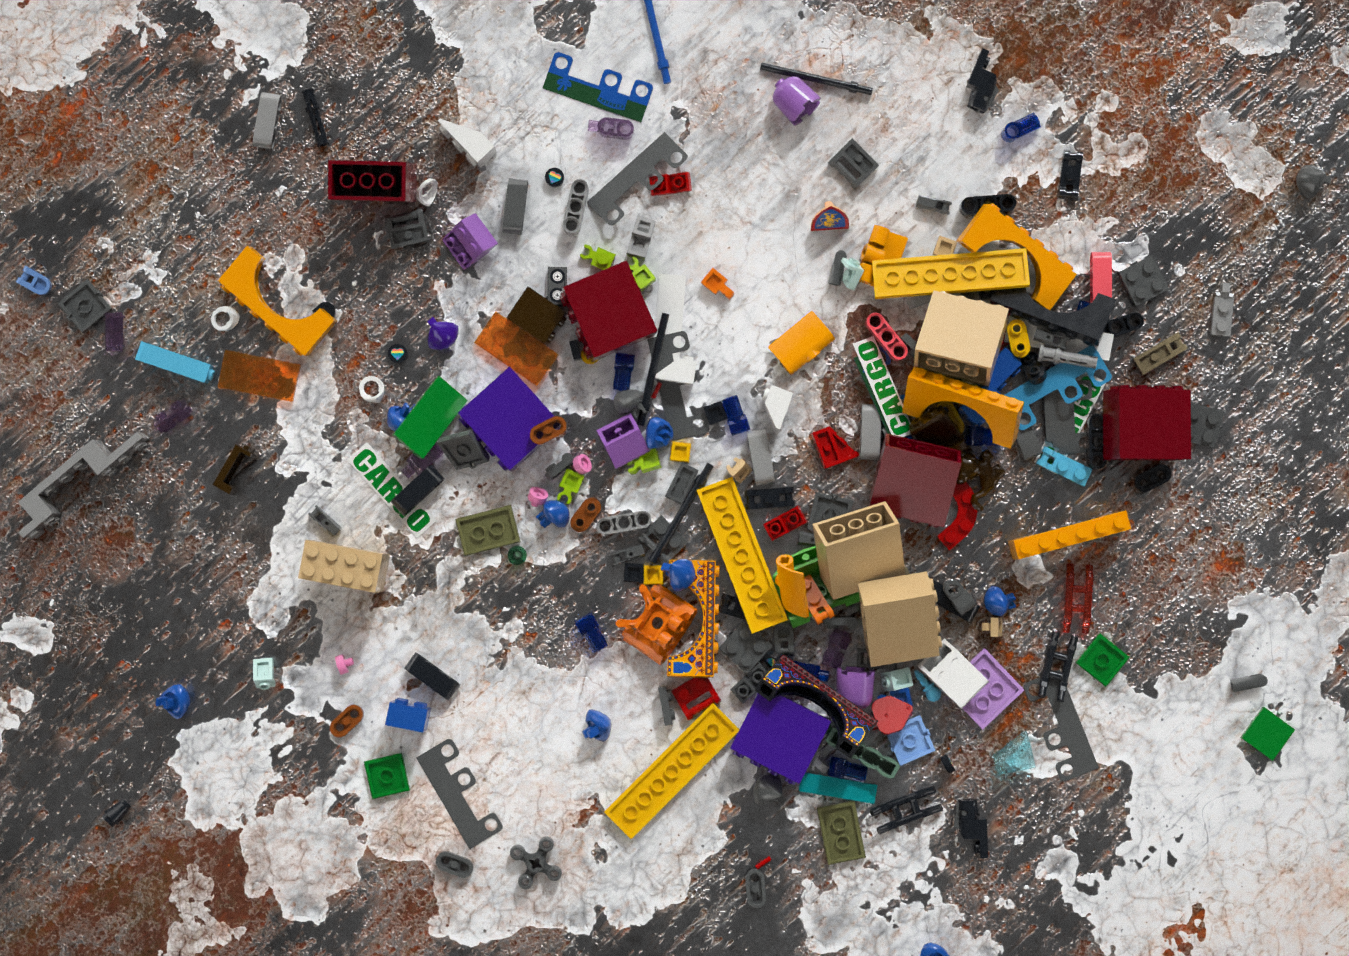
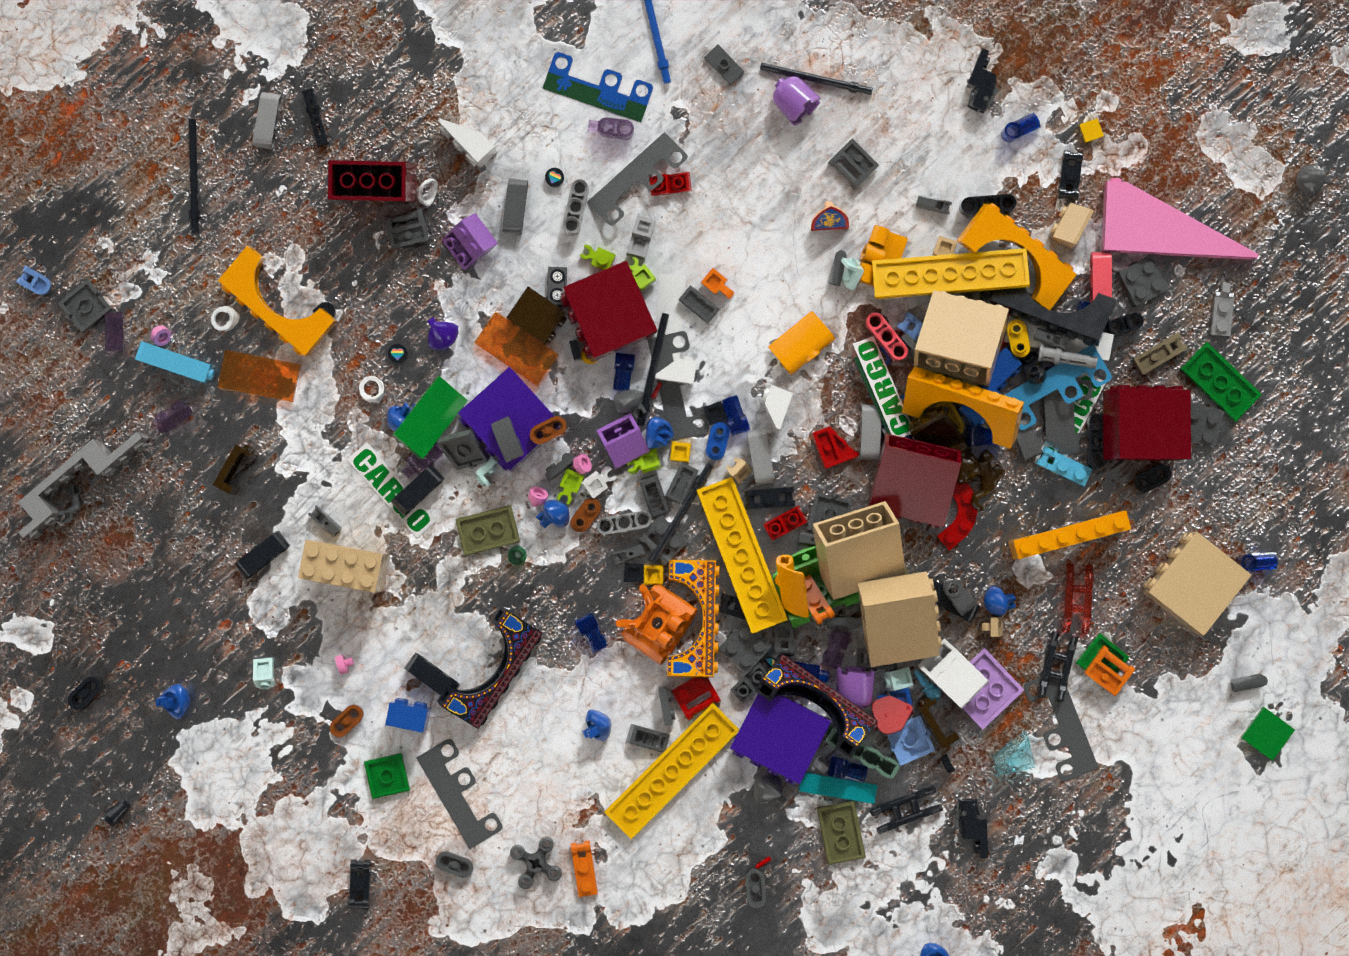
(74, 493): none -> dark grey arm
(85, 692): none -> black plate
(160, 335): none -> bright pink tile
(194, 213): none -> black bar
(262, 554): none -> black beam
(359, 884): none -> black plate
(476, 703): none -> arch
(488, 468): none -> light aqua bracket
(507, 439): none -> dark grey slope
(584, 869): none -> orange plate
(597, 482): none -> white plate
(632, 733): none -> dark grey slope
(650, 479): none -> dark grey slope
(680, 574): blue piece -> none
(699, 304): none -> dark grey plate
(717, 441): none -> blue plate
(724, 64): none -> dark grey plate
(903, 327): none -> medium blue plate
(942, 739): none -> dark brown panel
(1071, 225): none -> tan slope
(1091, 130): none -> yellow tile
(1104, 675): none -> orange plate
(1145, 225): none -> bright pink slope
(1196, 582): none -> tan brick
(1220, 382): none -> green tile
(1259, 561): none -> clear blue piece

